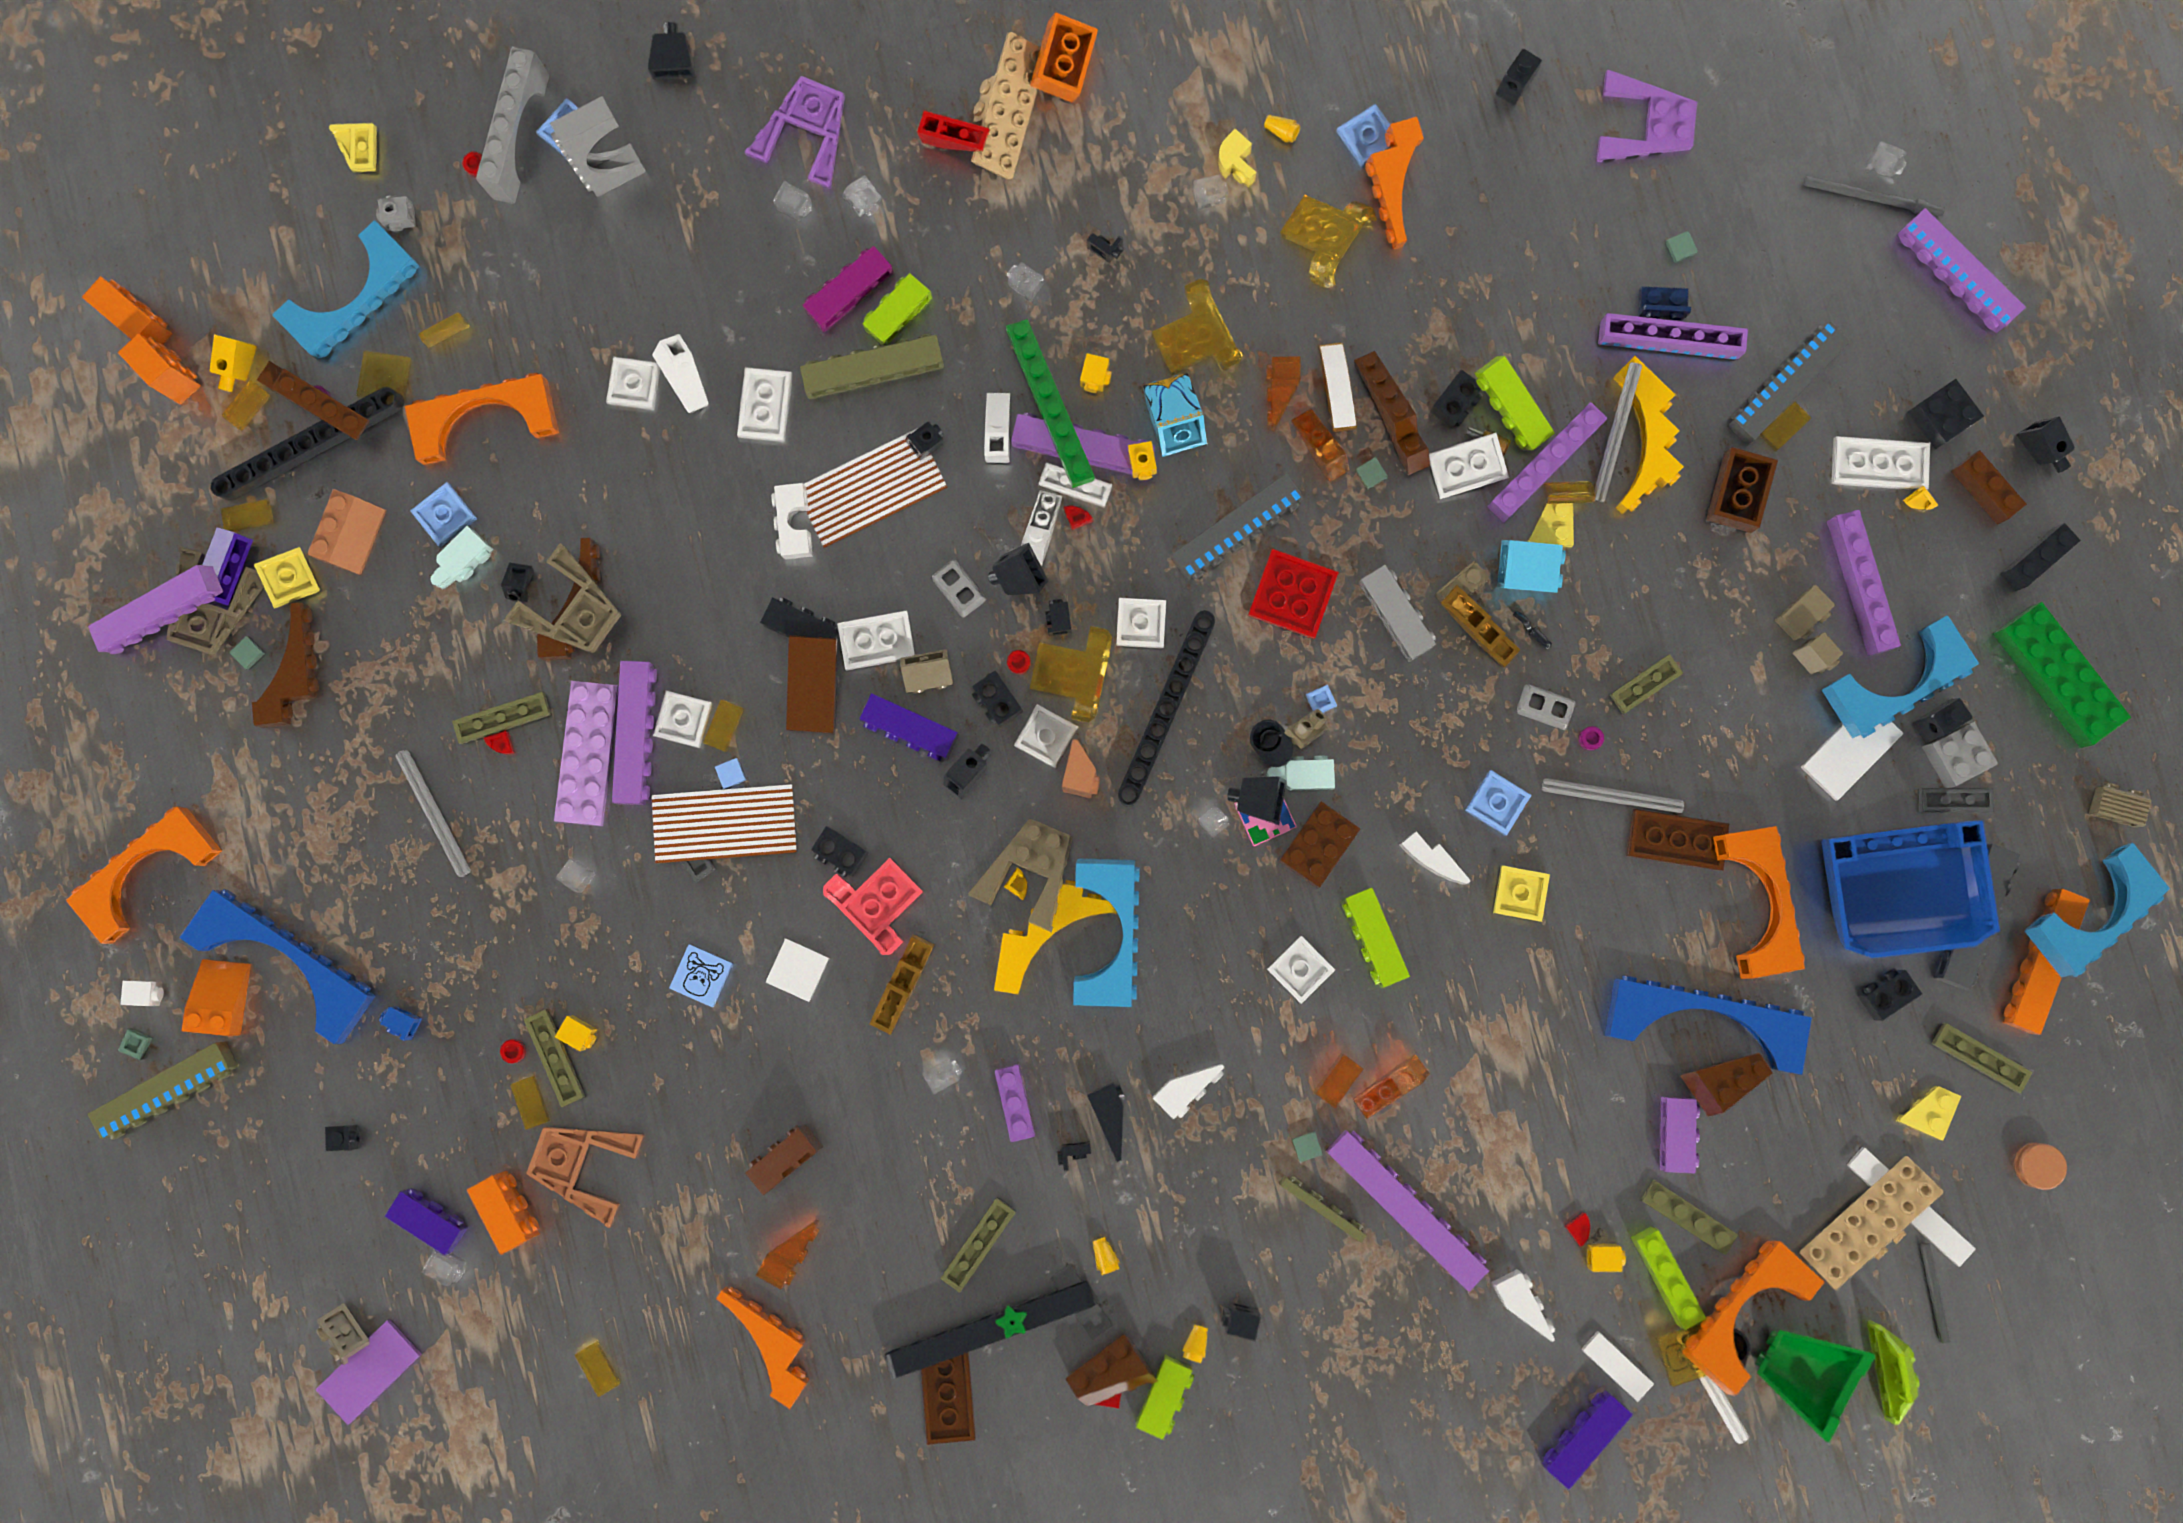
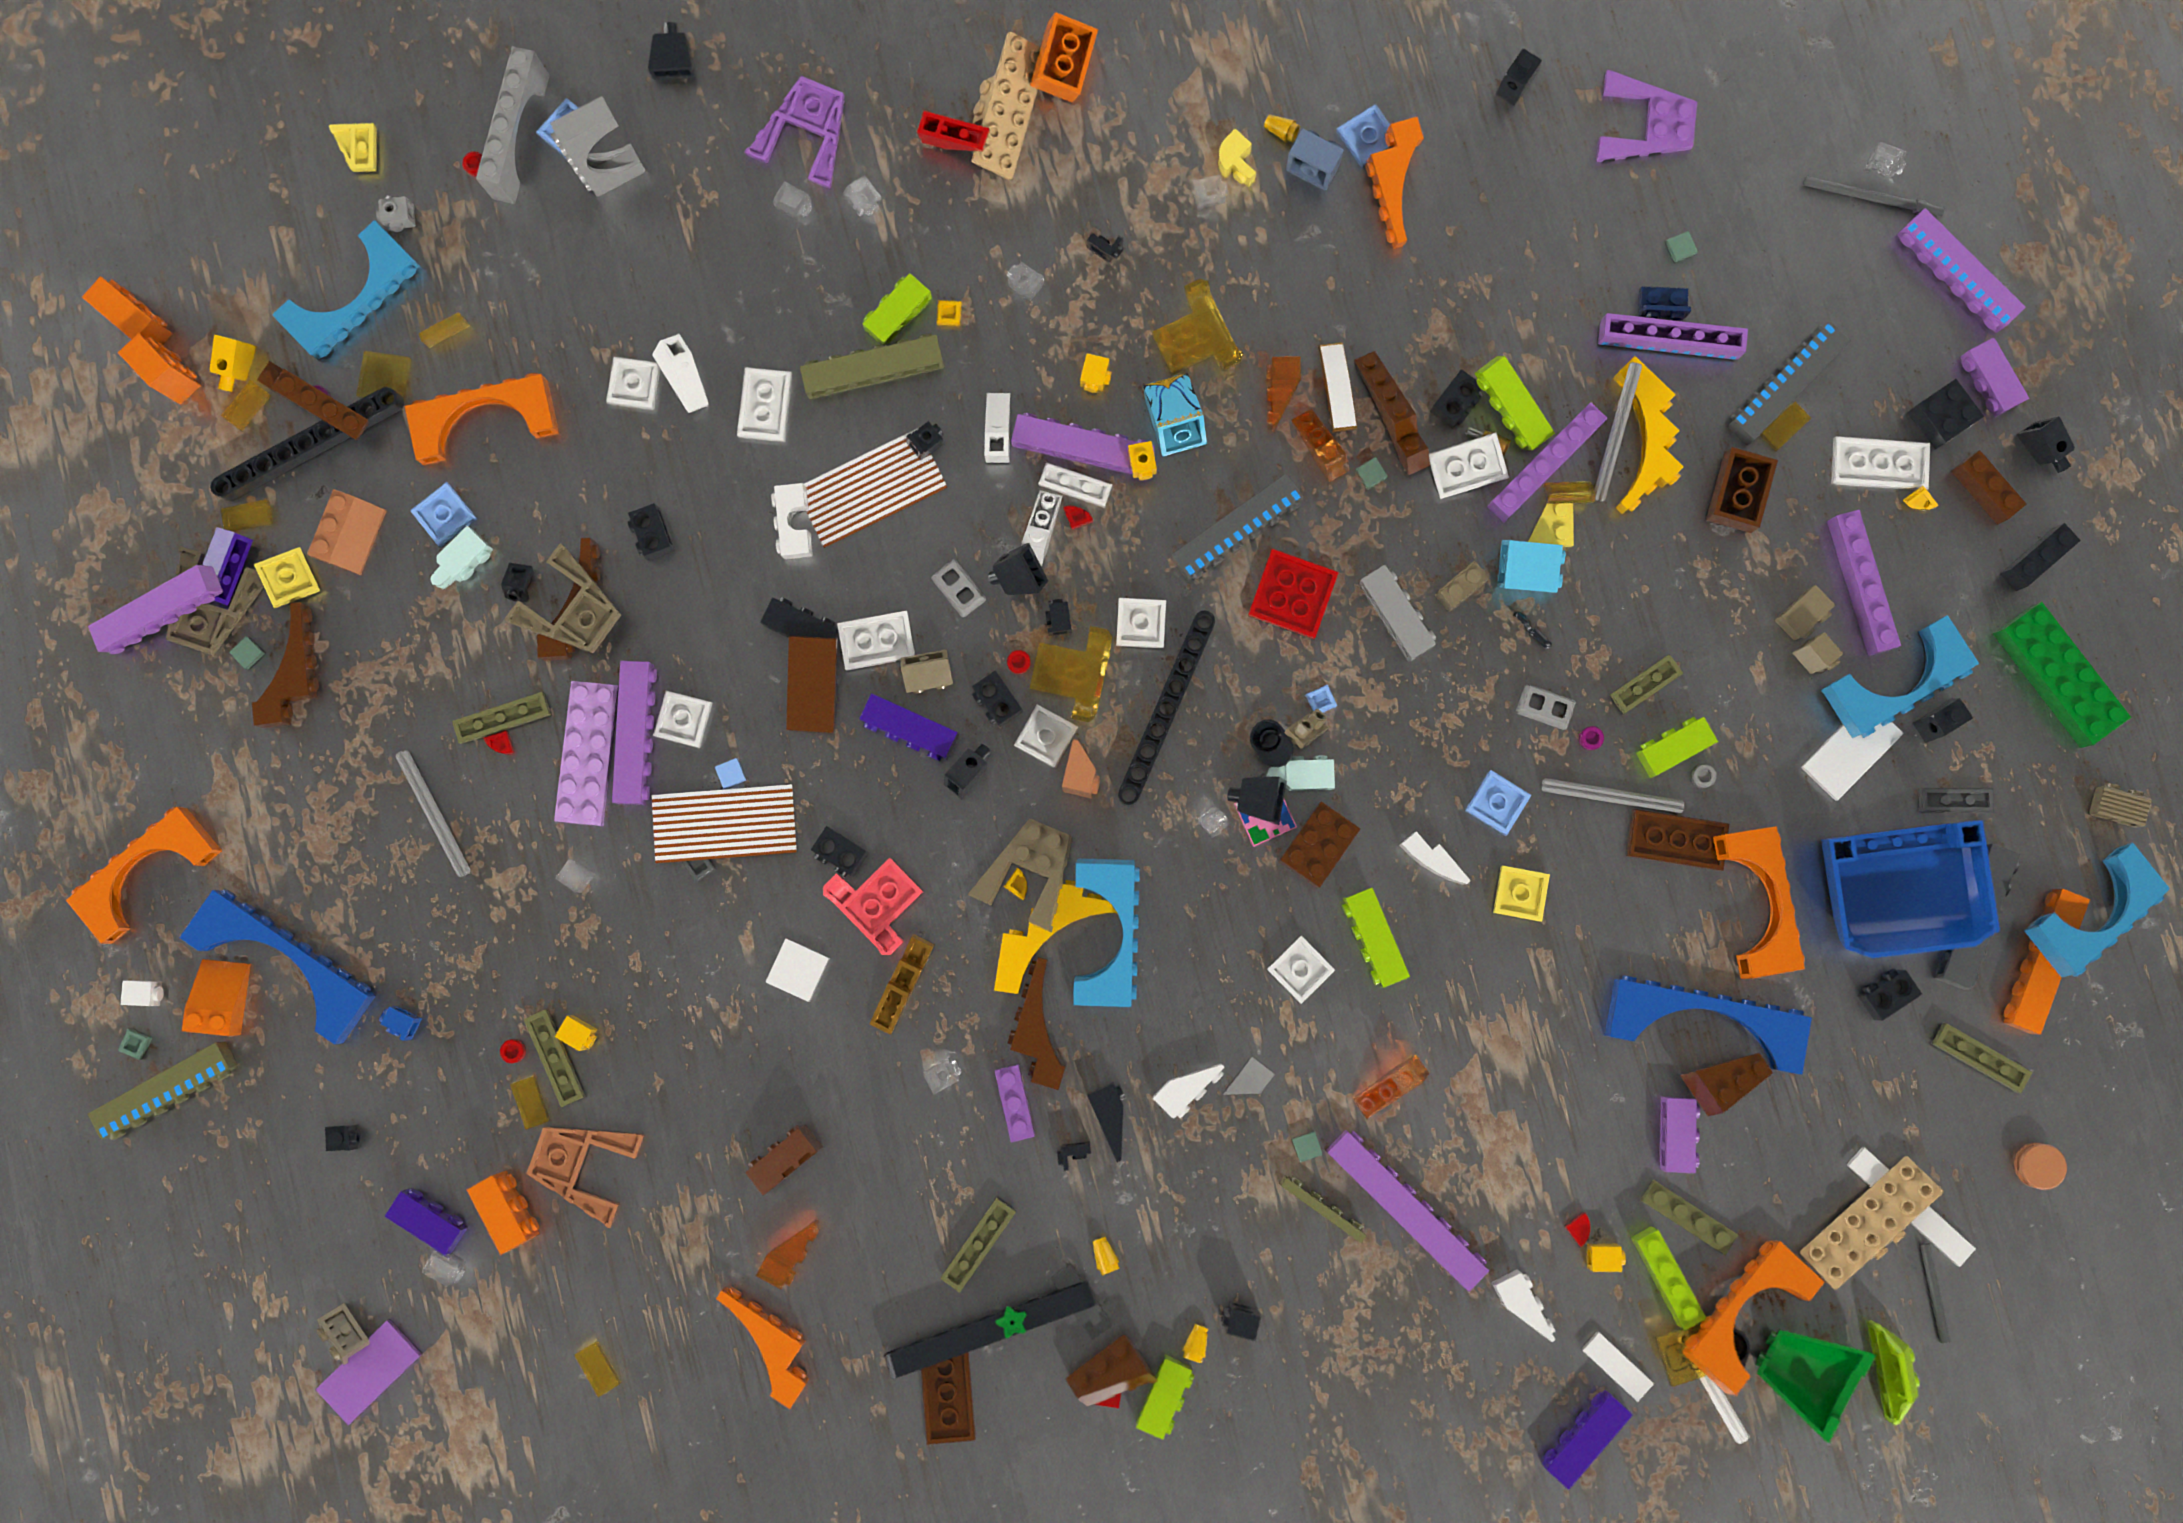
(655, 530): none -> black brick
(701, 975): light blue tile -> none
(723, 725): clear yellow tile -> none
(848, 288): magenta brick -> none
(949, 313): none -> yellow tile
(1031, 1032): none -> reddish brown arch
(1050, 403): green plate -> none
(1251, 1079): none -> light grey sticker
(1314, 158): none -> sand blue brick
(1326, 232): clear yellow piece -> none
(1338, 1080): clear orange brick -> none
(1479, 626): pearl gold slope -> none
(1676, 746): none -> lime brick
(1703, 776): none -> light grey tile
(1932, 1113): light yellow wing -> none
(1960, 755): light grey brick -> none
(1994, 377): none -> medium lavender brick

